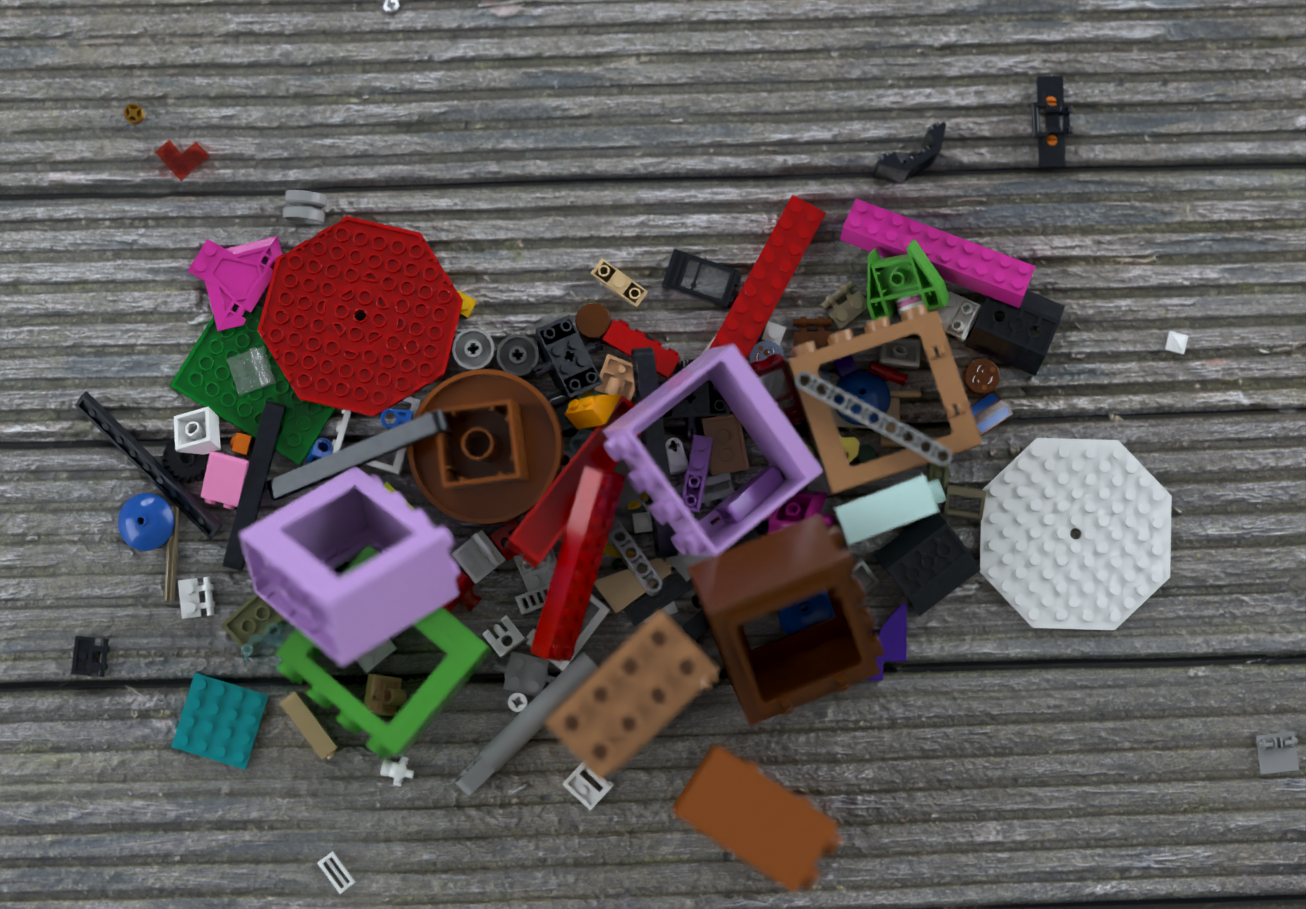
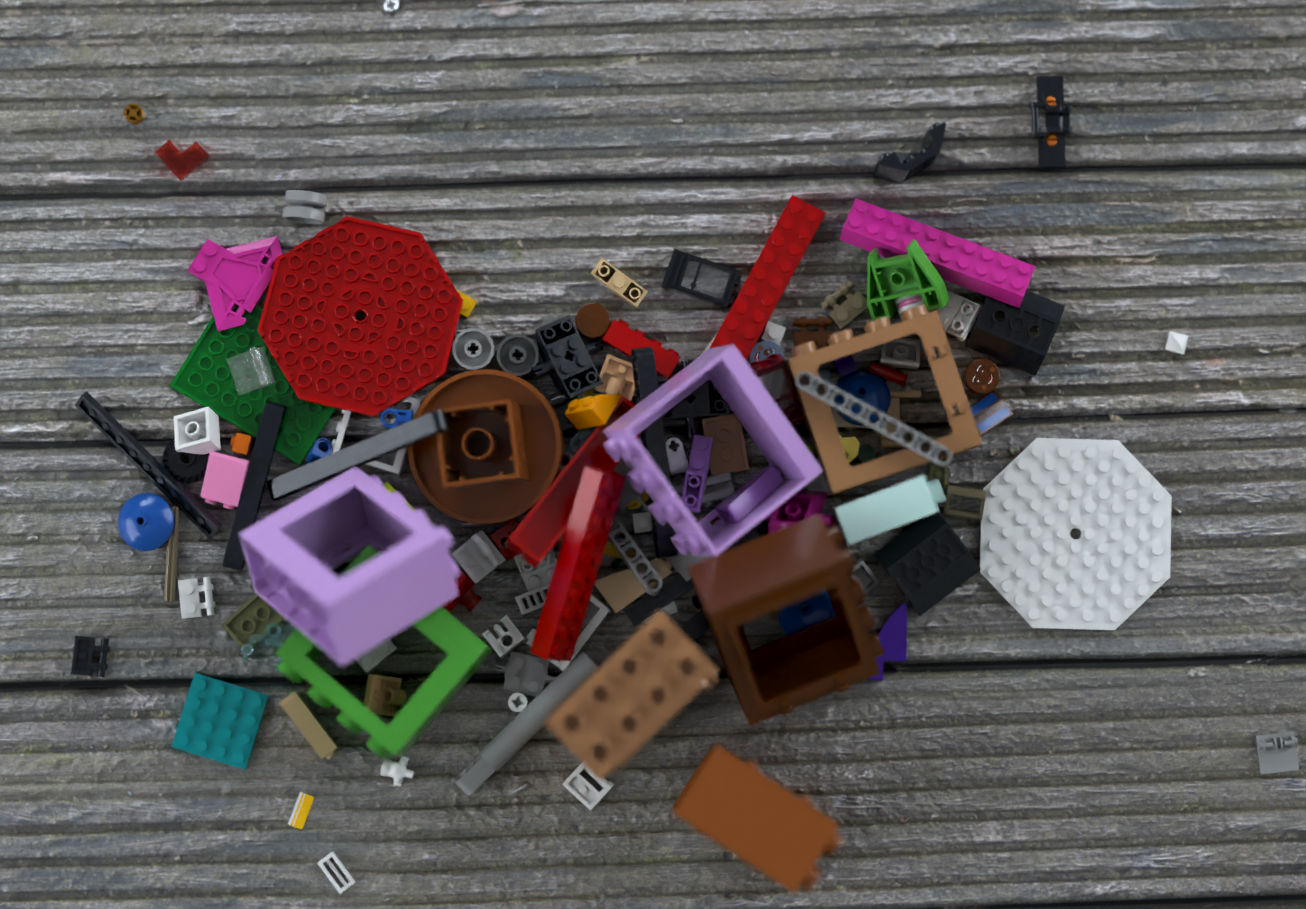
(301, 810): none -> yellow sticker

